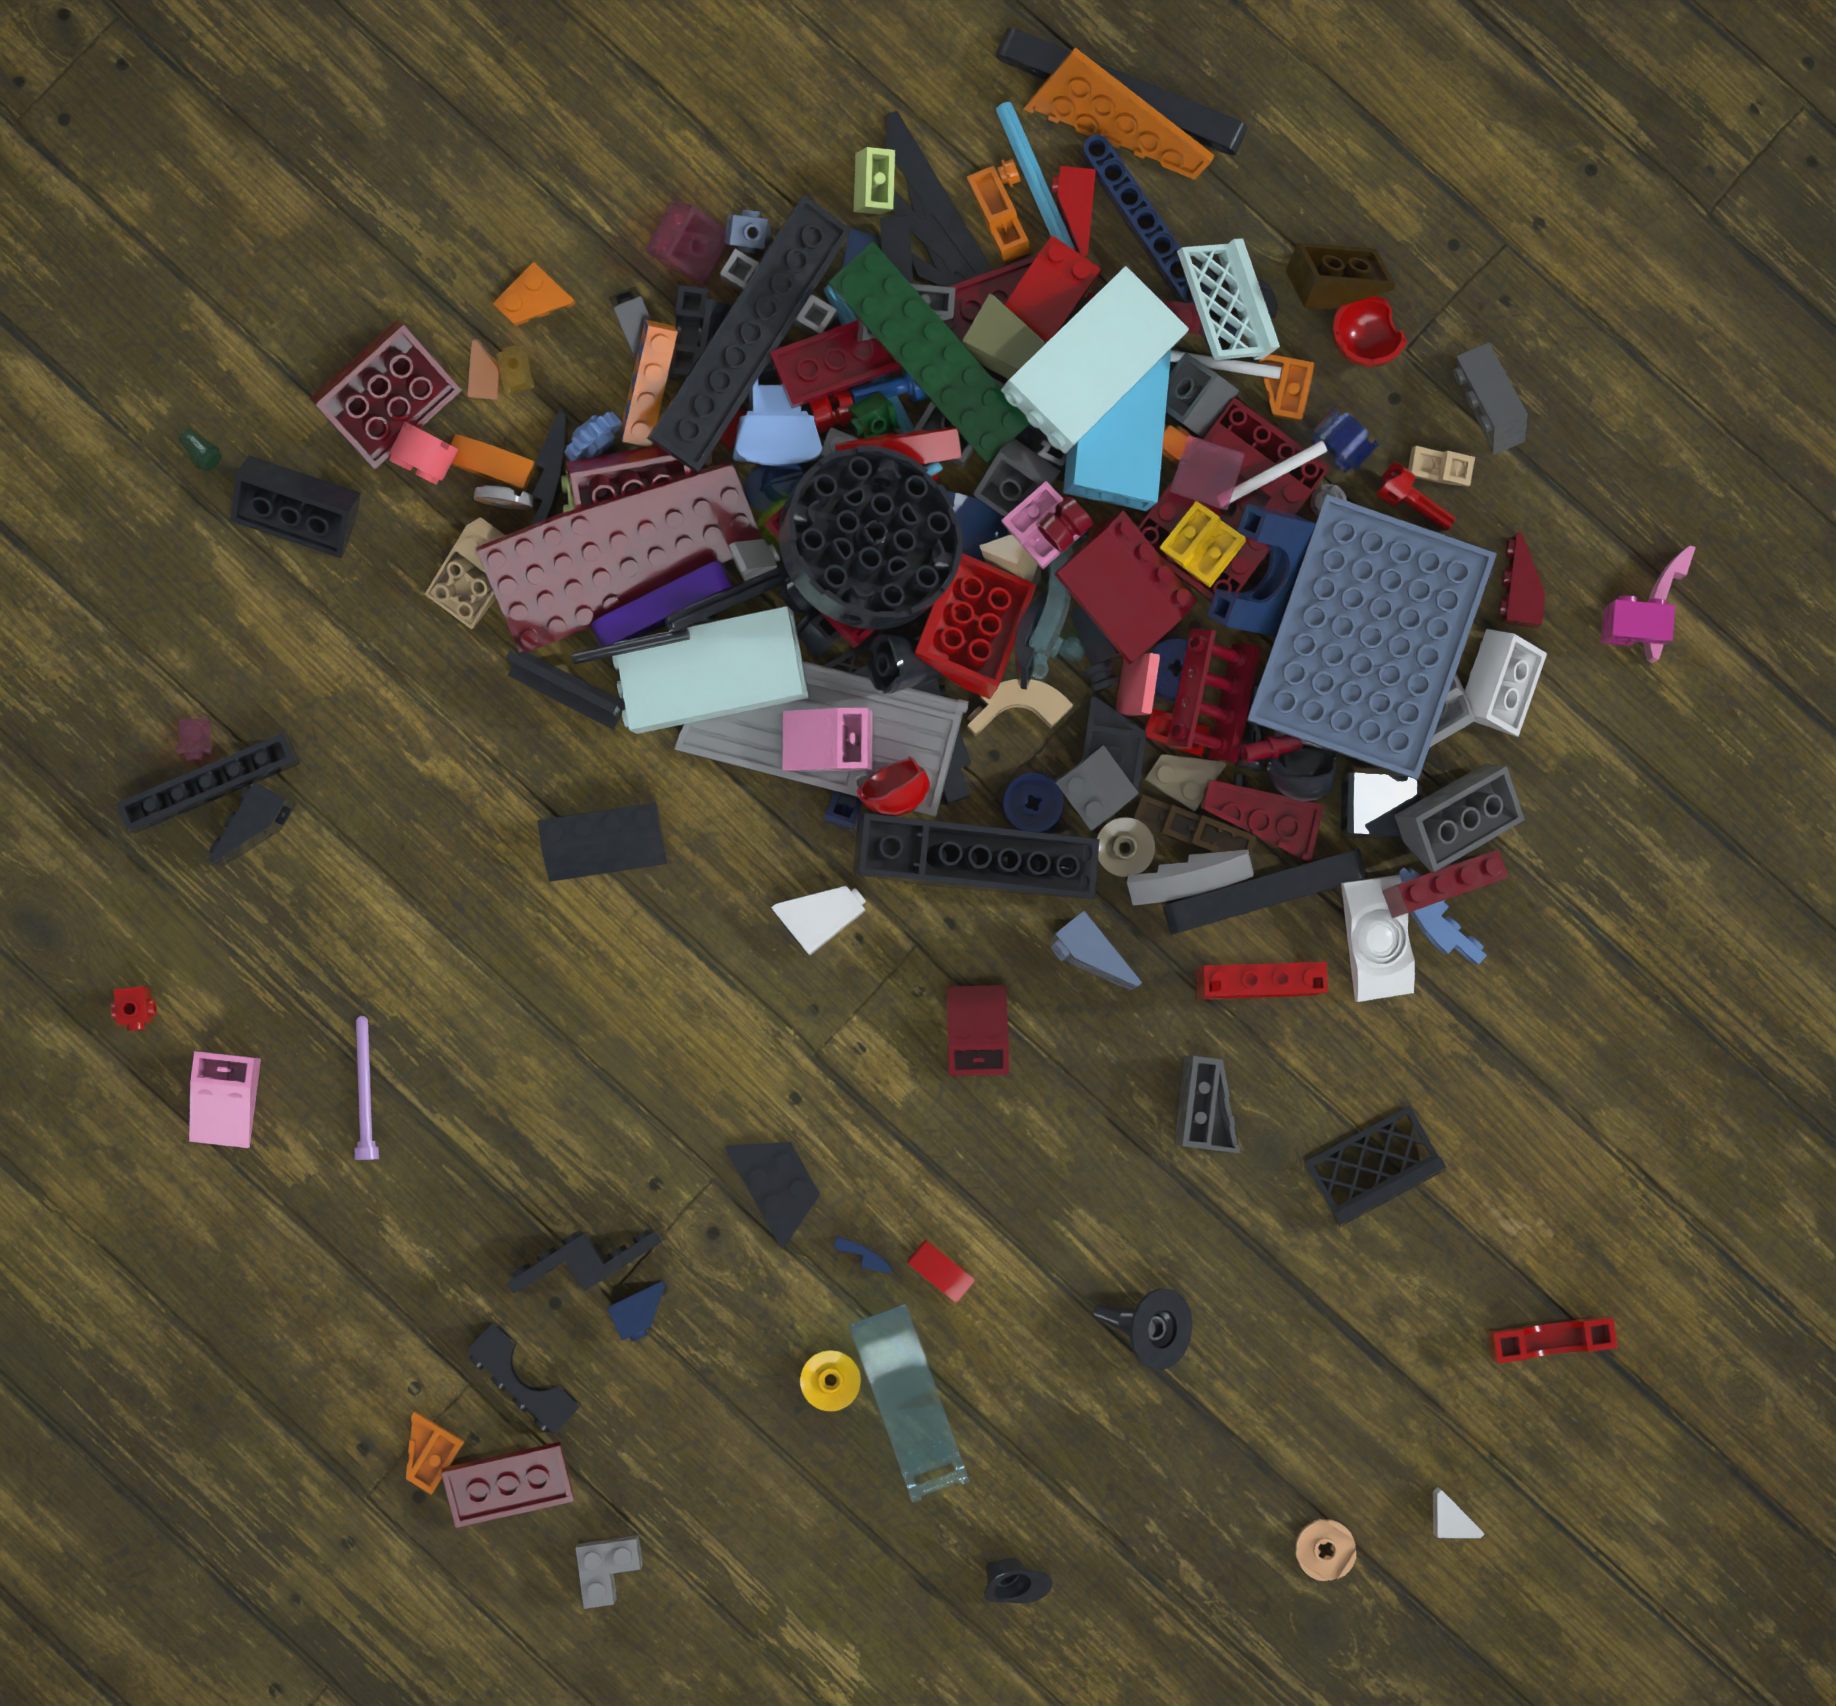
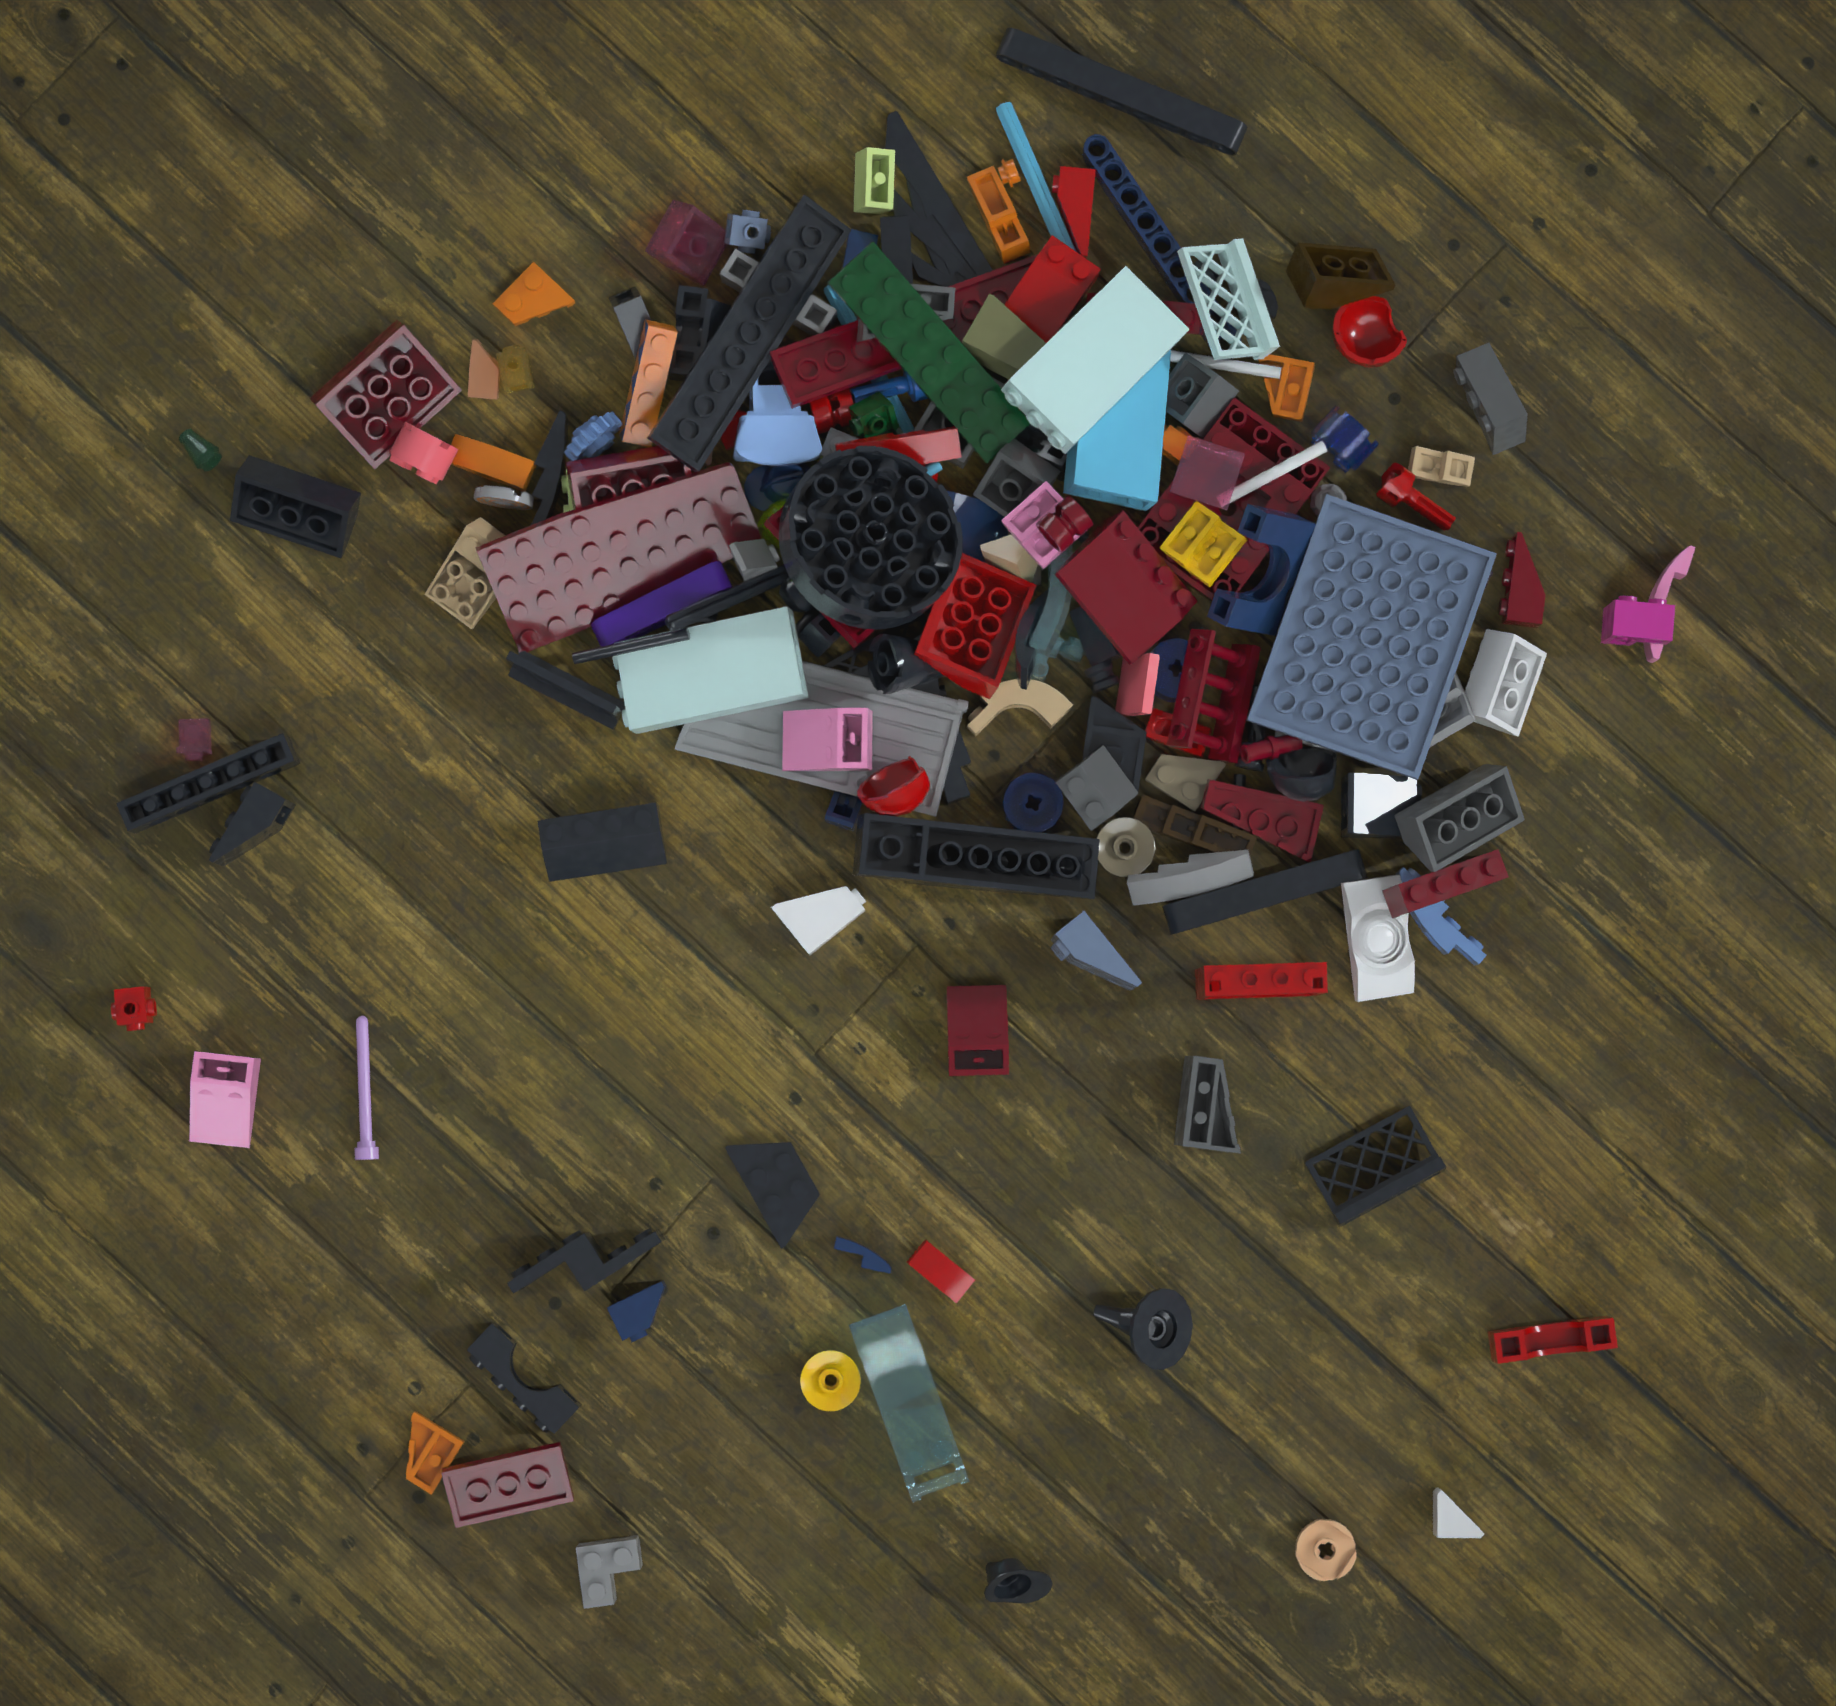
(1100, 104): orange wing -> none

